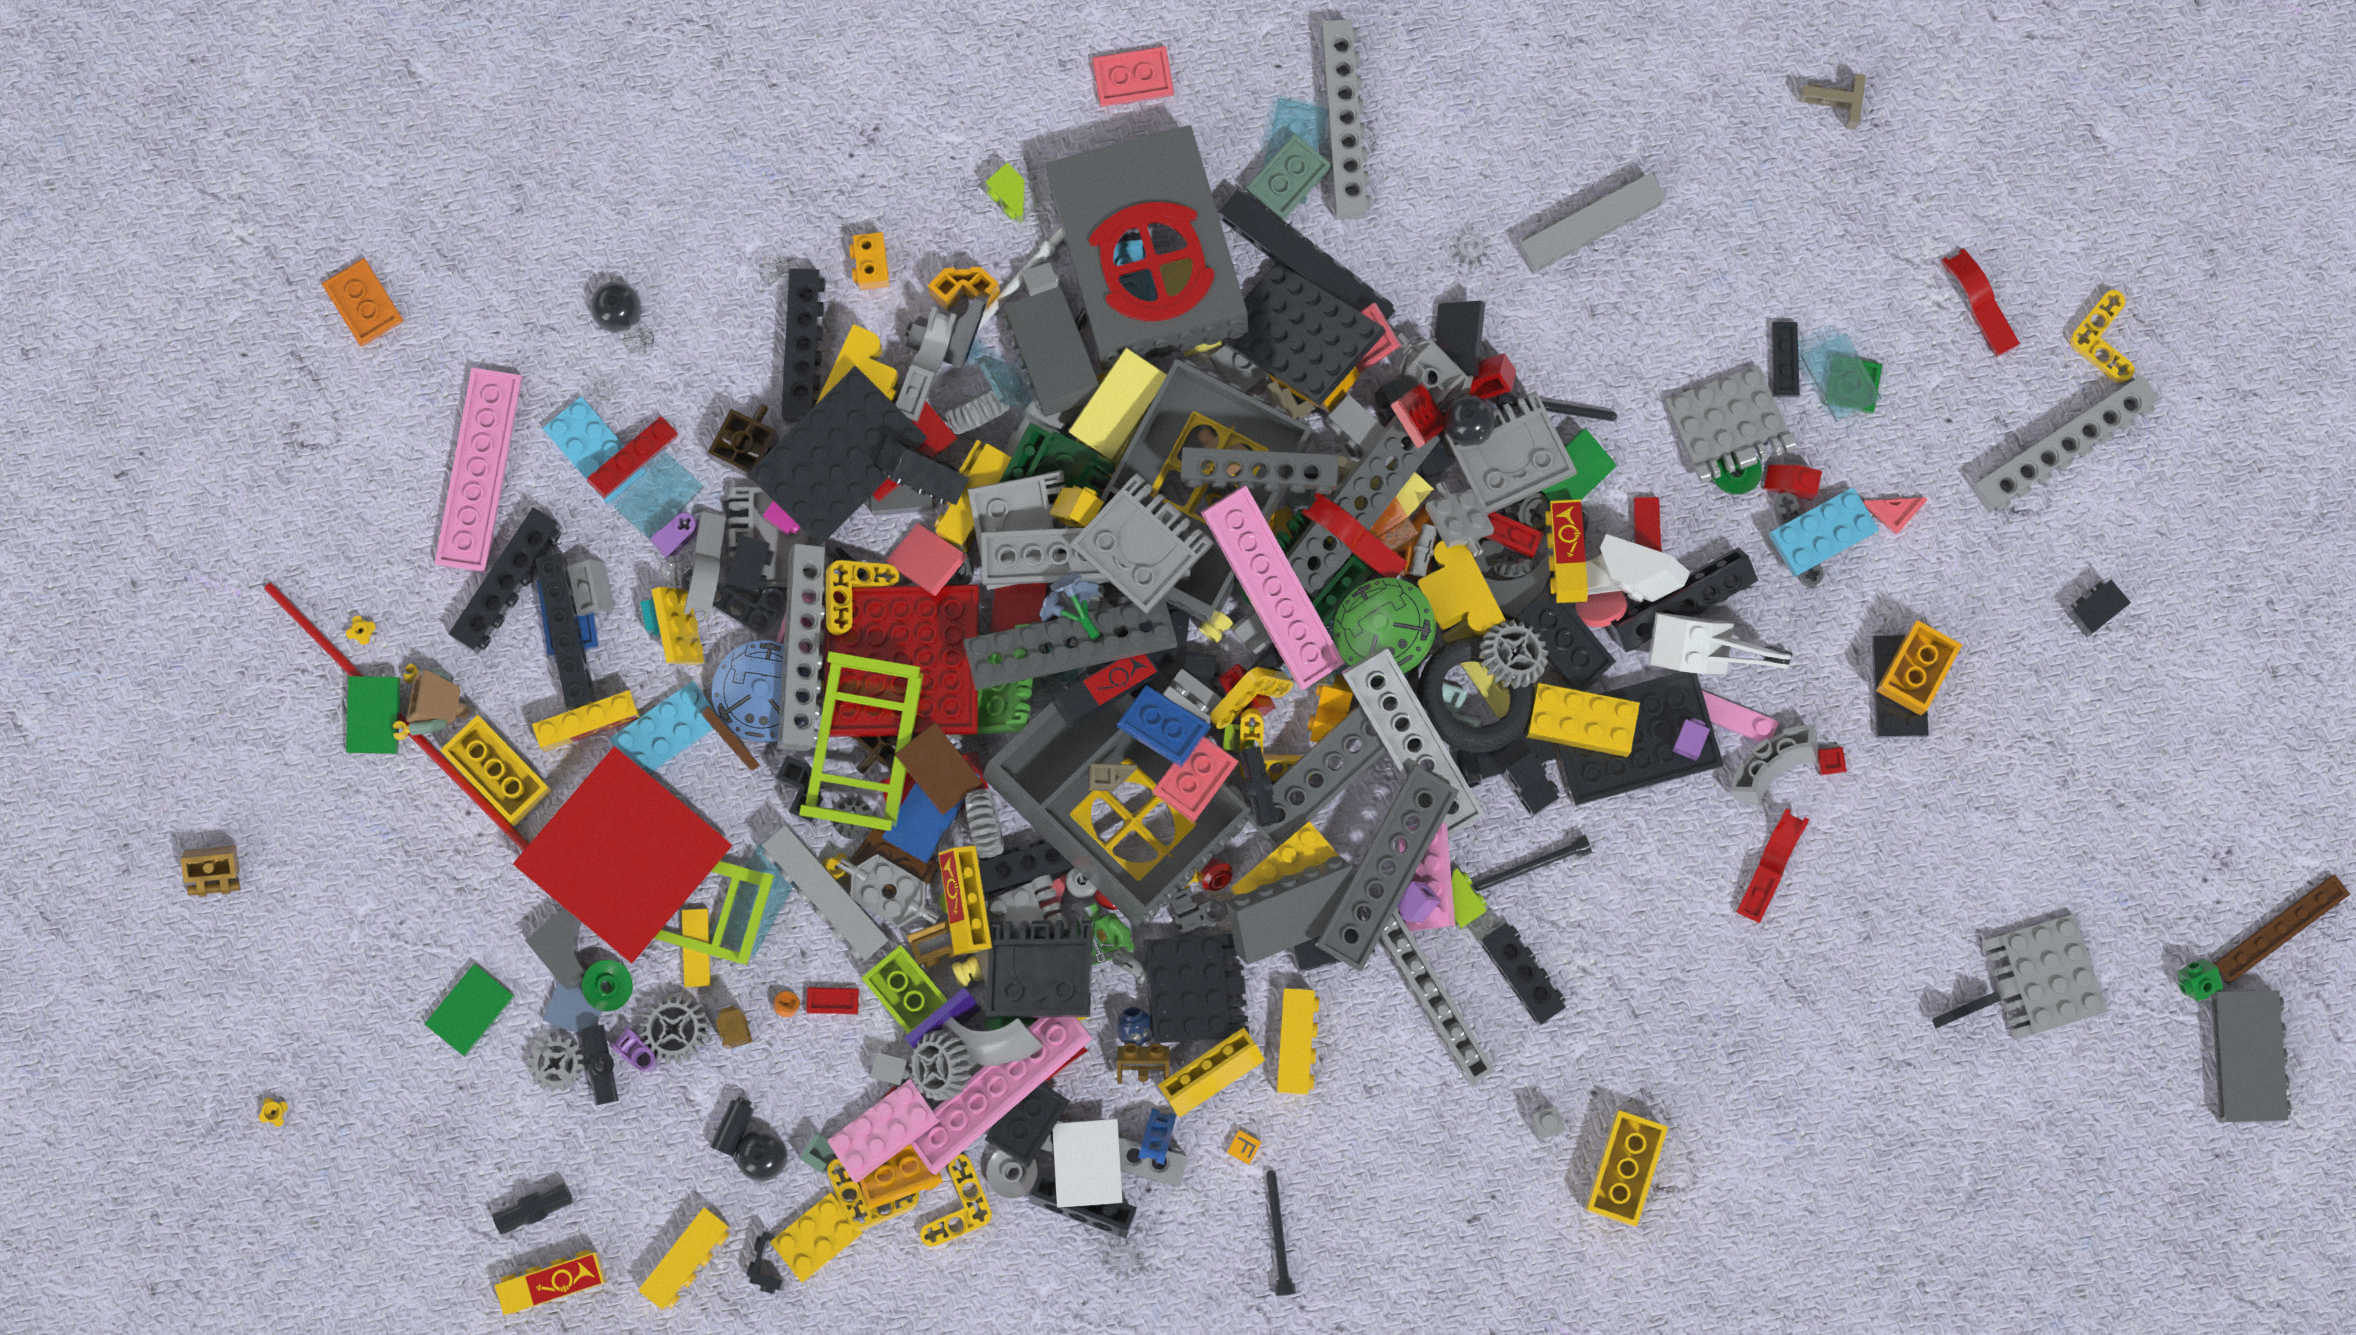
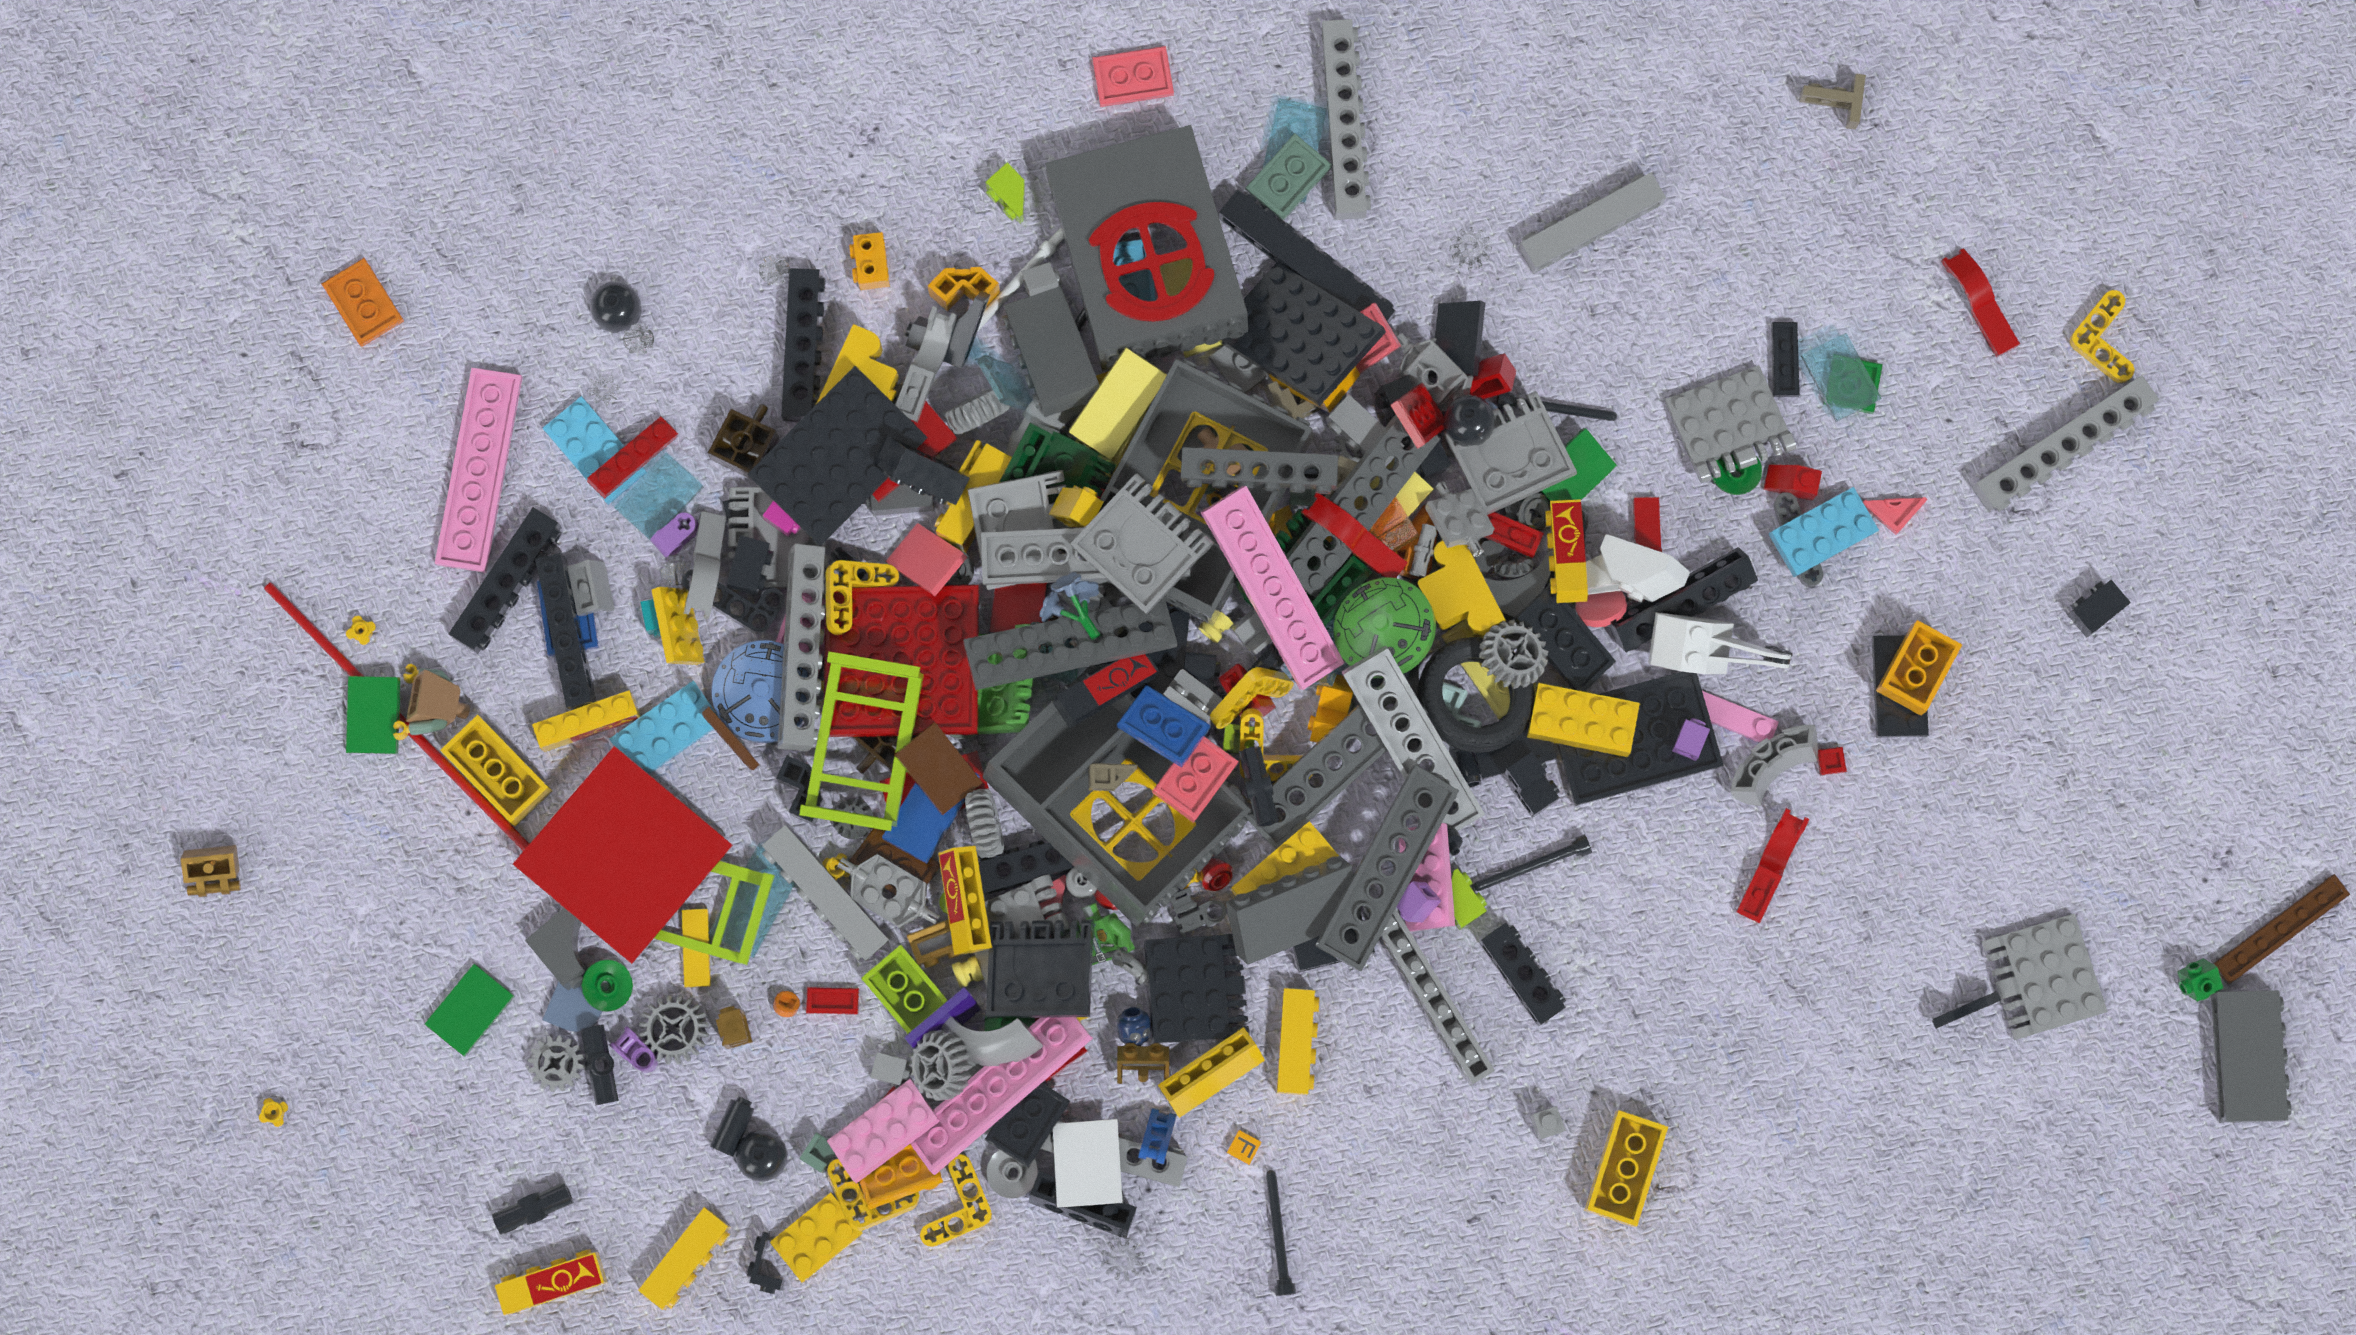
(1454, 841): none -> black tile

